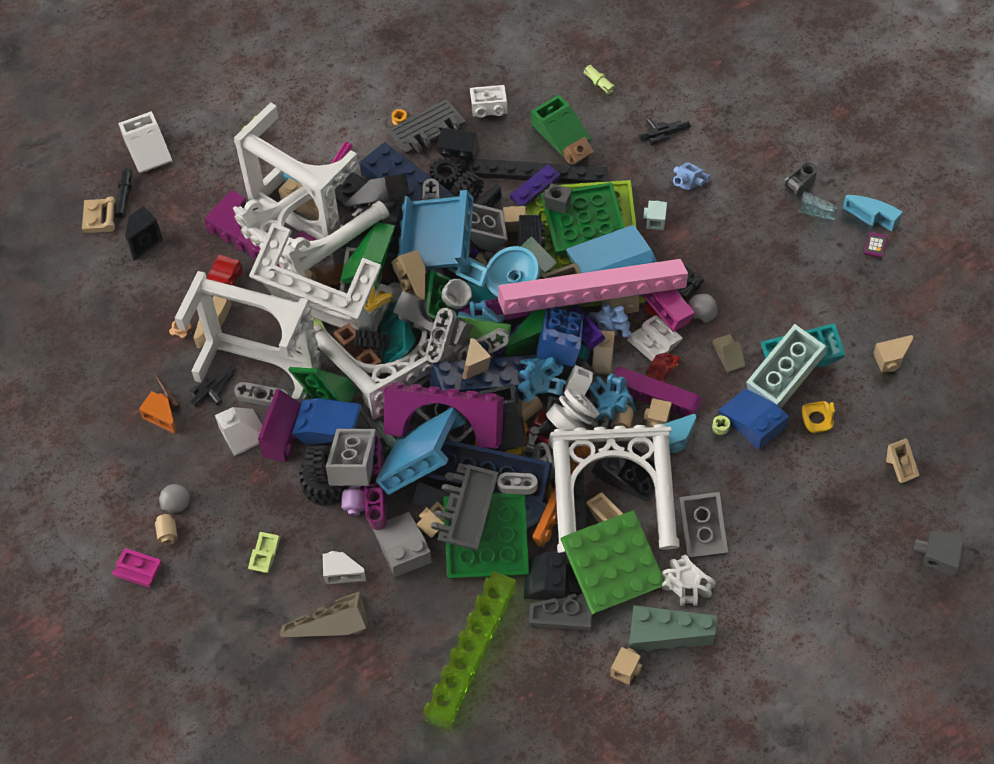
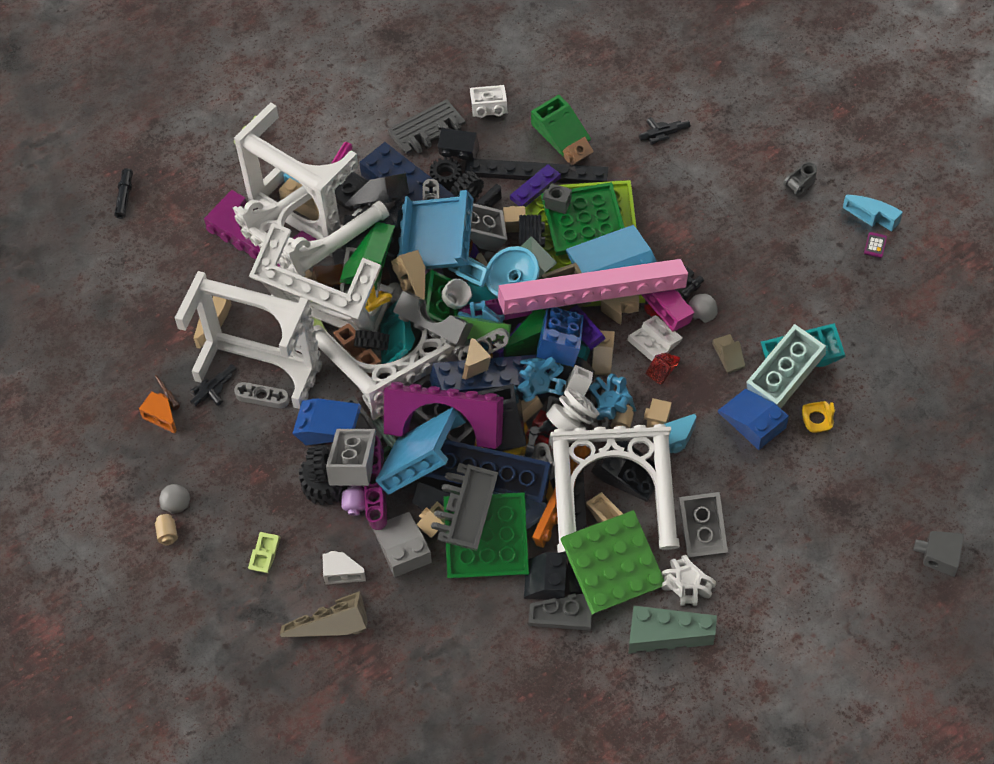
(94, 213): tan plate -> none
(137, 568): dark pink plate -> none
(142, 232): black slope -> none
(145, 142): white slope -> none
(175, 331): light nougat plate -> none
(225, 270): red brick -> none
(239, 428): white slope -> none
(278, 426): magenta slope -> none
(324, 384): green slope -> none
(398, 113): light orange bush -> none
(433, 338): light grey beam -> none
(444, 715): clear neon green brick -> none
(519, 483): light grey plate -> none
(599, 79): yellowish green pin -> none
(611, 319): light blue piece -> none
(626, 665): tan brick -> none
(645, 388): magenta beam -> none
(655, 215): light aqua brick -> none
(690, 176): light blue piece -> none
(719, 420): yellowish green bush -> none
(817, 207): clear light blue slope -> none
(892, 353): tan slope -> none
(903, 461): tan slope -> none

